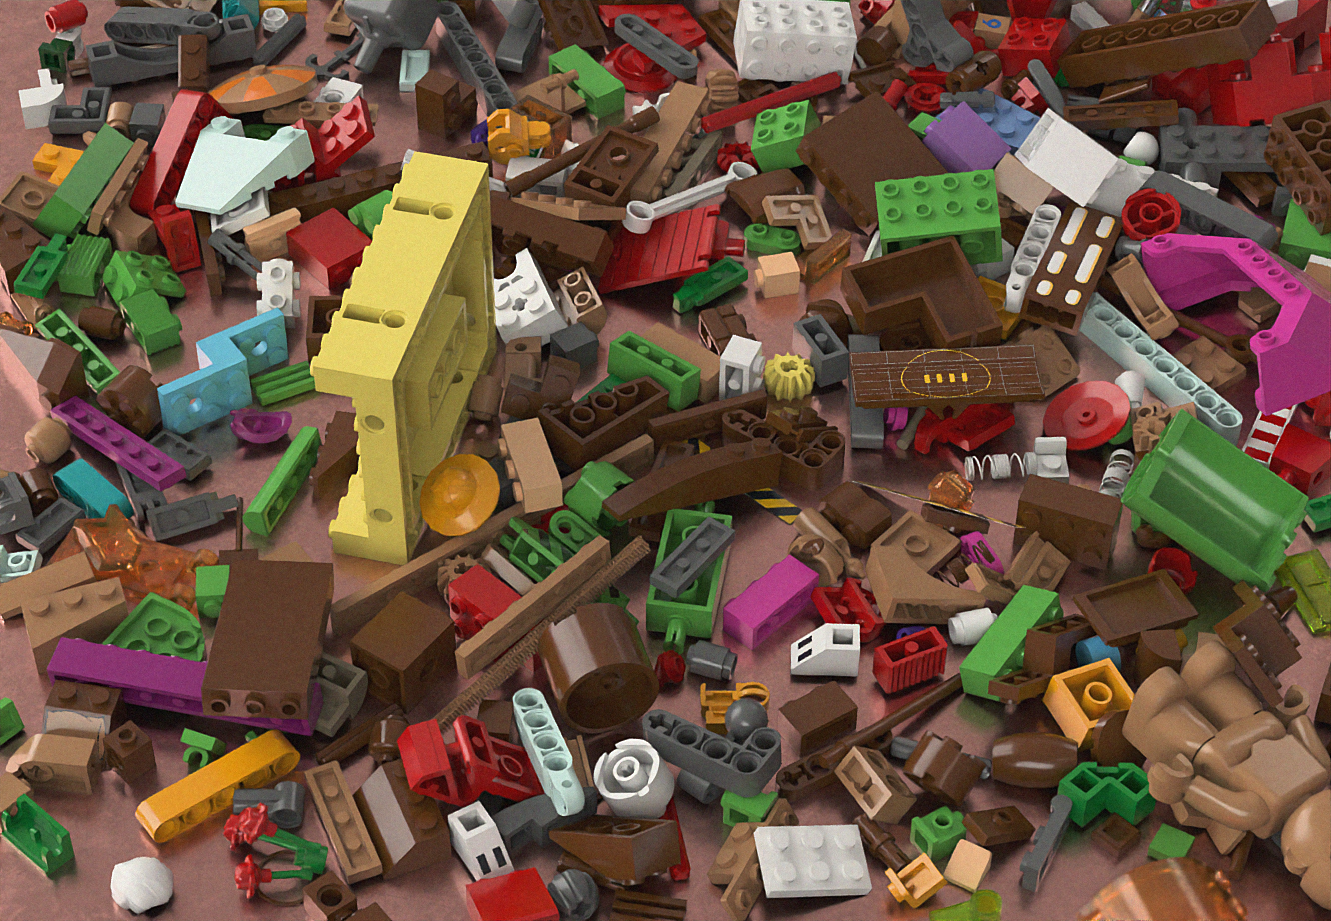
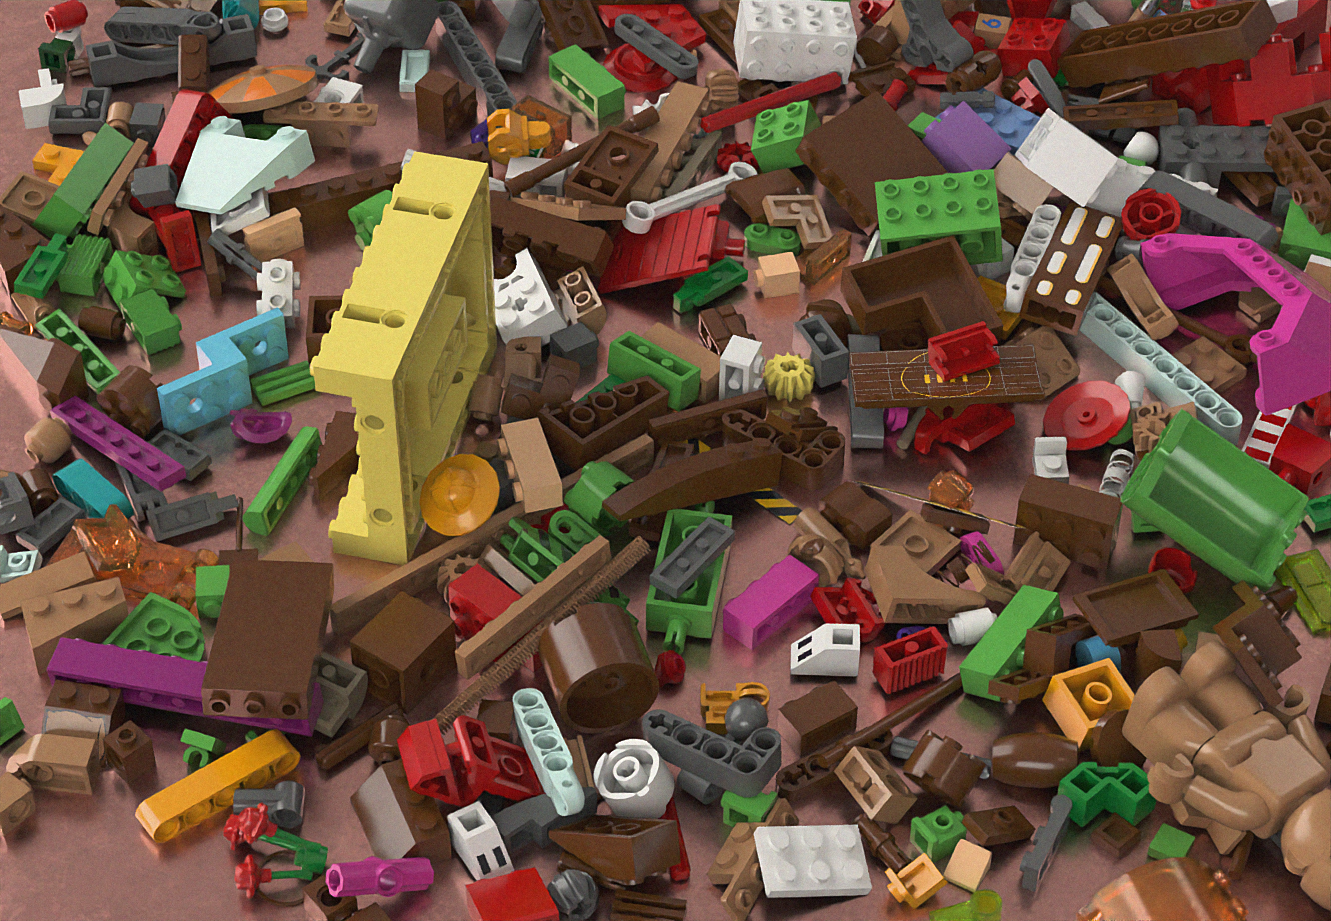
(37, 836): green hinge -> none
(141, 884): white hair -> none
(154, 185): none -> dark grey brick
(279, 40): dark grey axle -> none
(328, 247): red brick -> none
(333, 142): red piece -> none
(343, 822): medium nougat plate -> none
(379, 876): none -> dark pink piece
(555, 92): medium nougat plate -> none
(712, 660): dark grey brick -> none
(927, 92): red gear -> none
(963, 351): none -> red hinge
(1001, 466): white piece -> none
(1149, 539): reddish brown arm -> none

